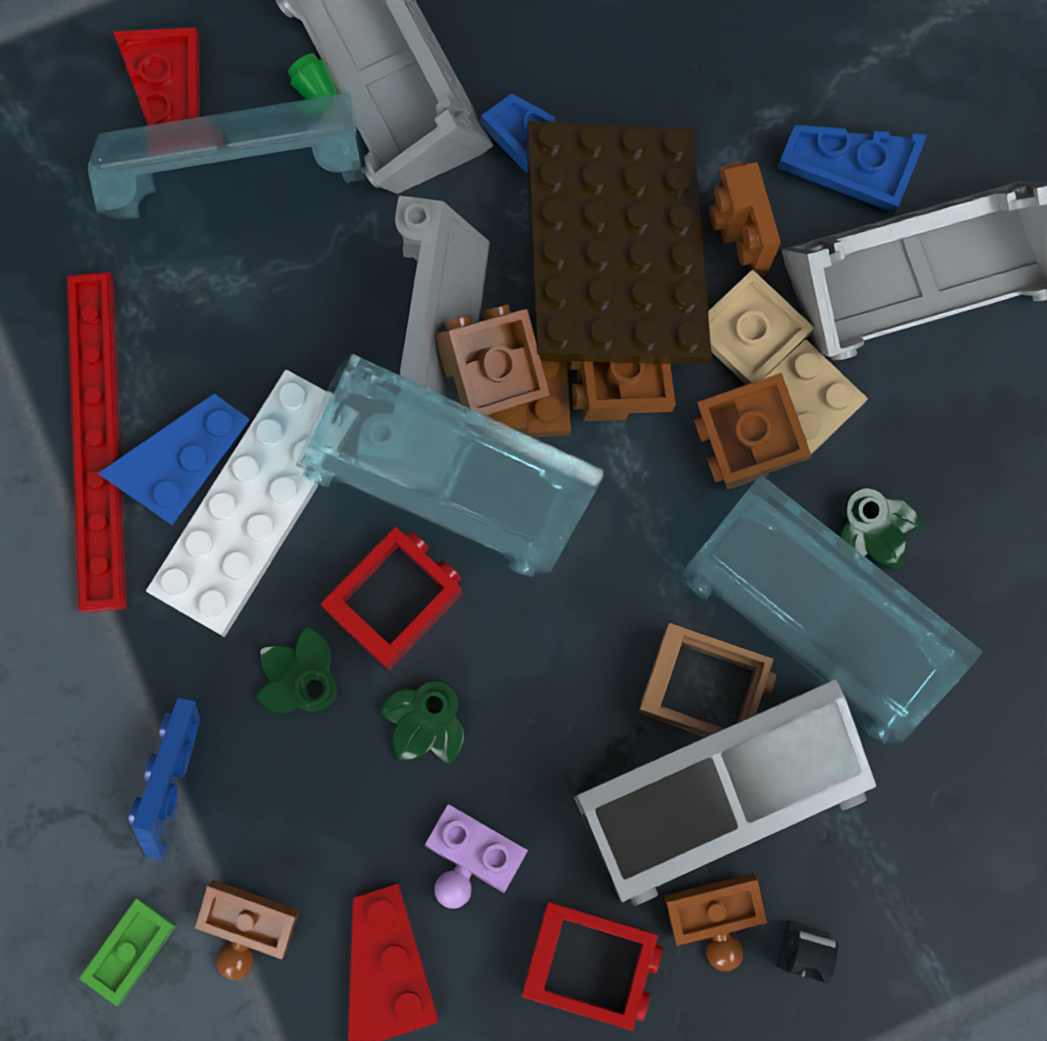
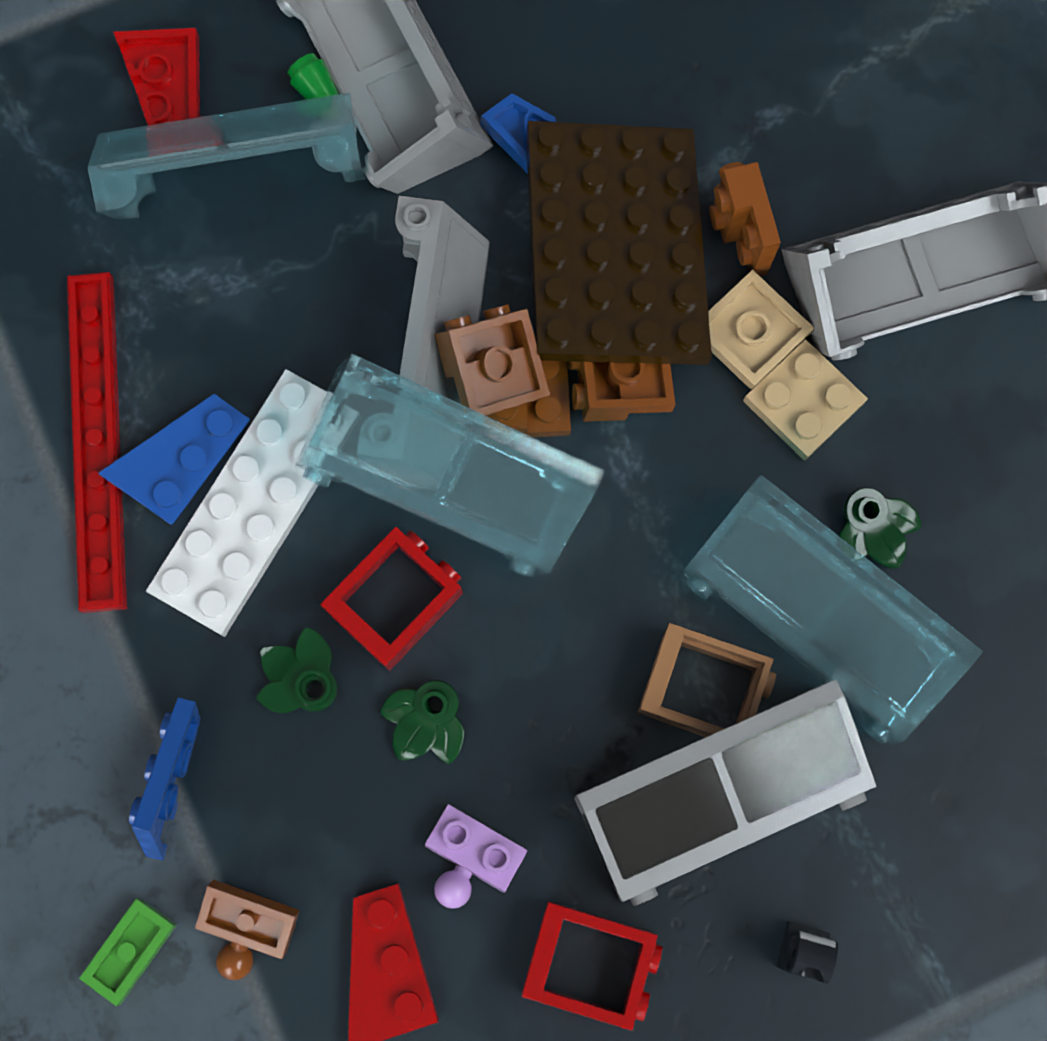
(714, 913): dark orange plate -> none
(751, 431): dark orange plate -> none
(854, 164): blue wing -> none

